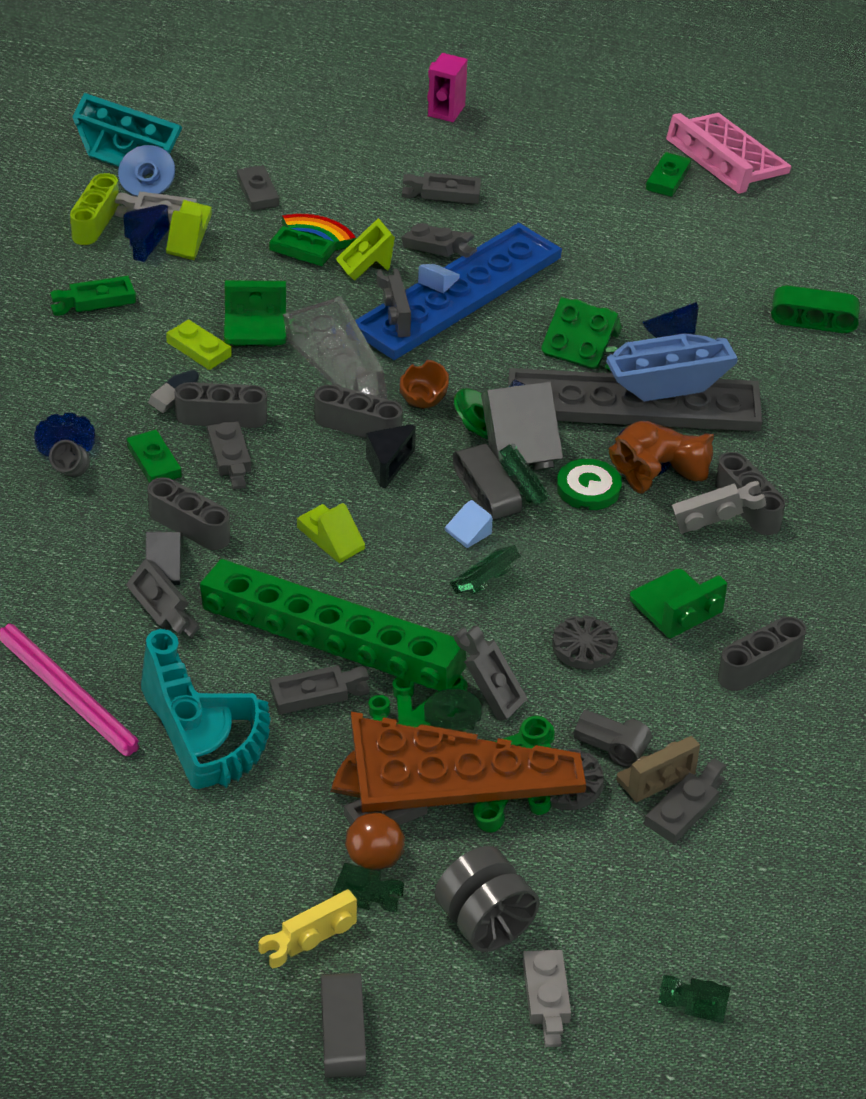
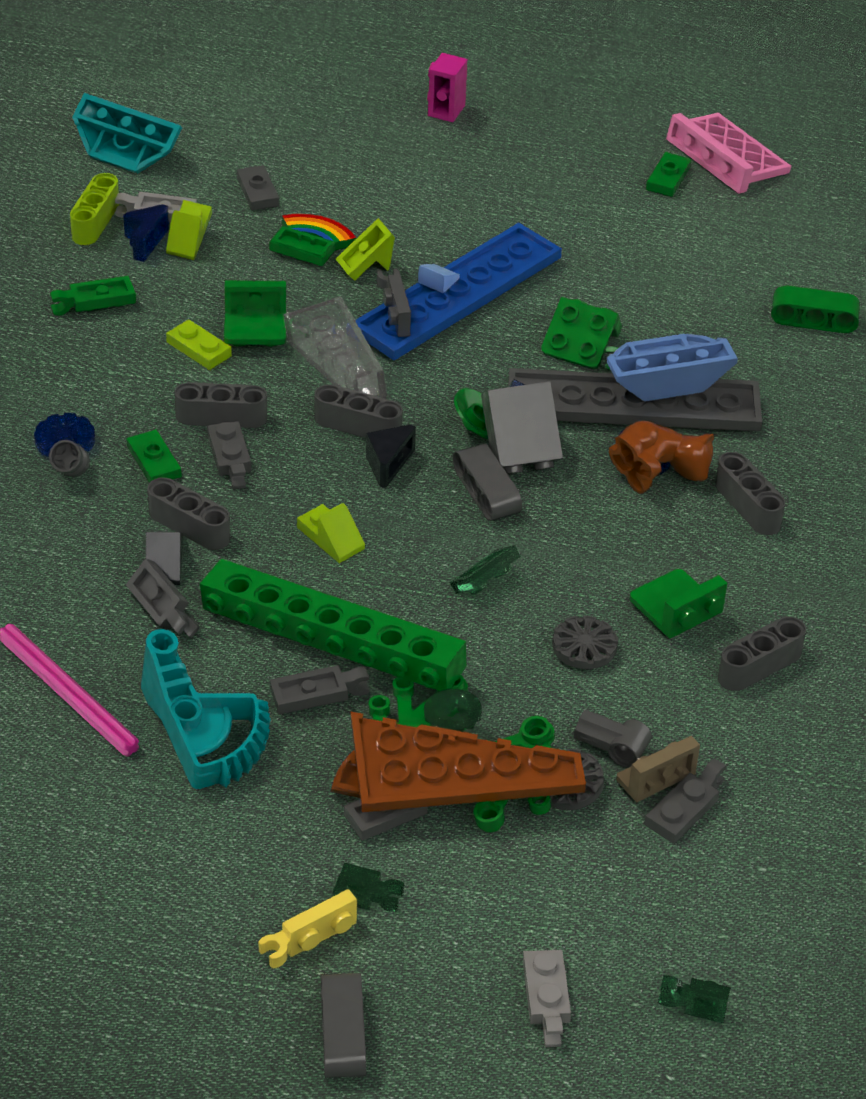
(144, 161): medium blue dish -> none
(165, 397): light grey piece -> none
(375, 841): dark orange hair -> none
(424, 384): dark orange hair -> none
(438, 240): dark grey plate -> none
(443, 187): dark grey plate -> none
(470, 524): light blue slope -> none
(486, 898): dark grey wheel -> none
(491, 672): dark grey plate -> none
(531, 487): clear green plate -> none
(589, 484): green tile -> none
(674, 322): clear blue slope -> none
(717, 506): light grey plate -> none

